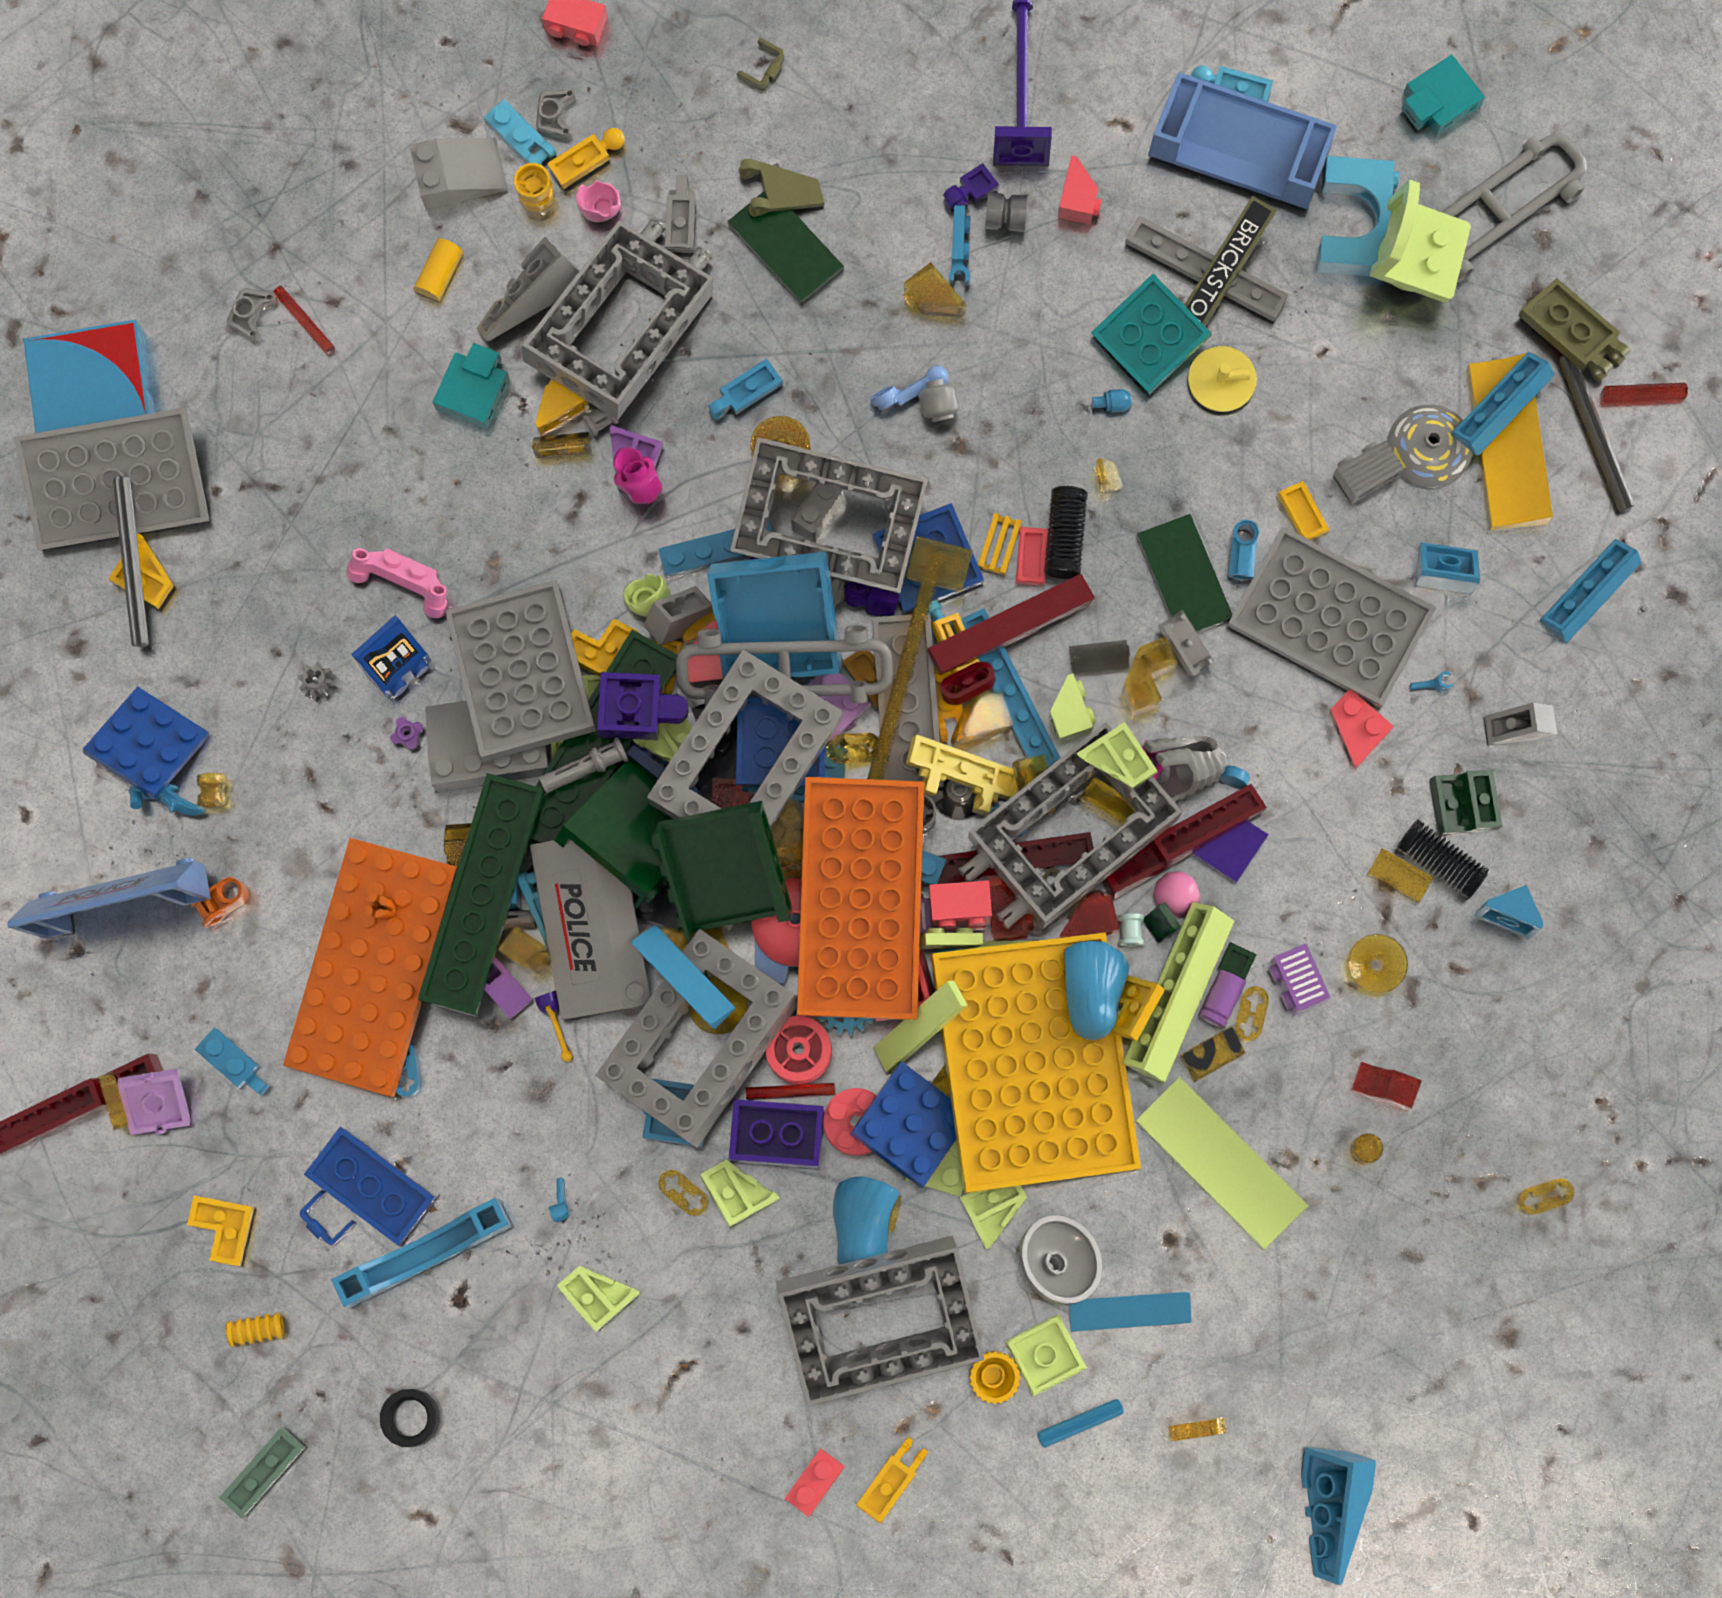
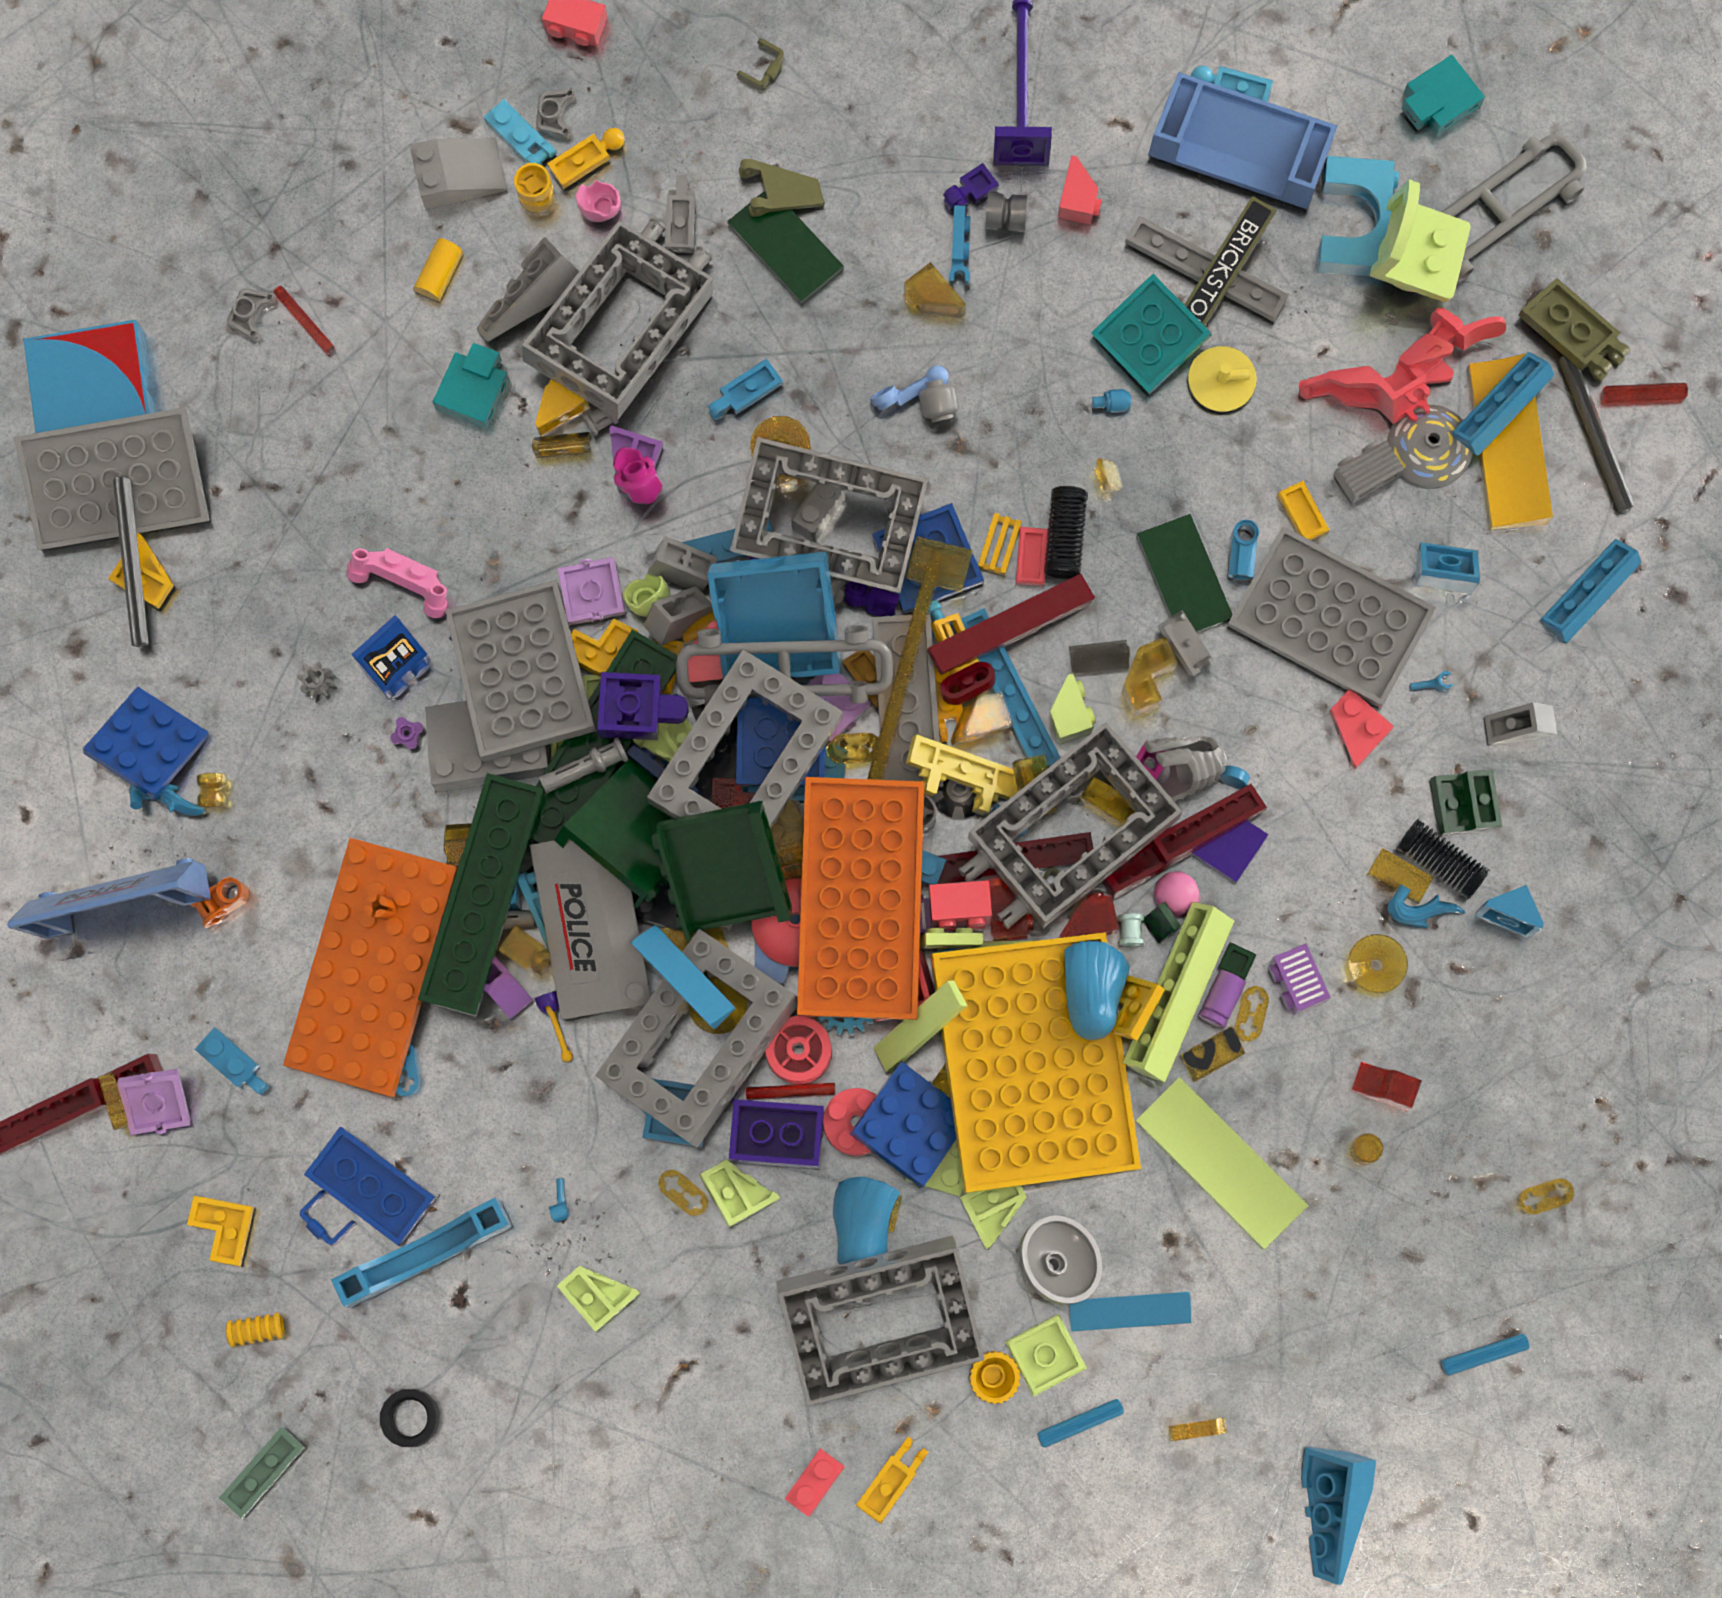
(591, 591): none -> lavender plate
(681, 564): none -> light grey hinge
(1120, 757): yellowish green wing -> none
(1417, 367): none -> coral piece
(1418, 914): none -> dark azure piece
(1485, 1354): none -> dark azure axle

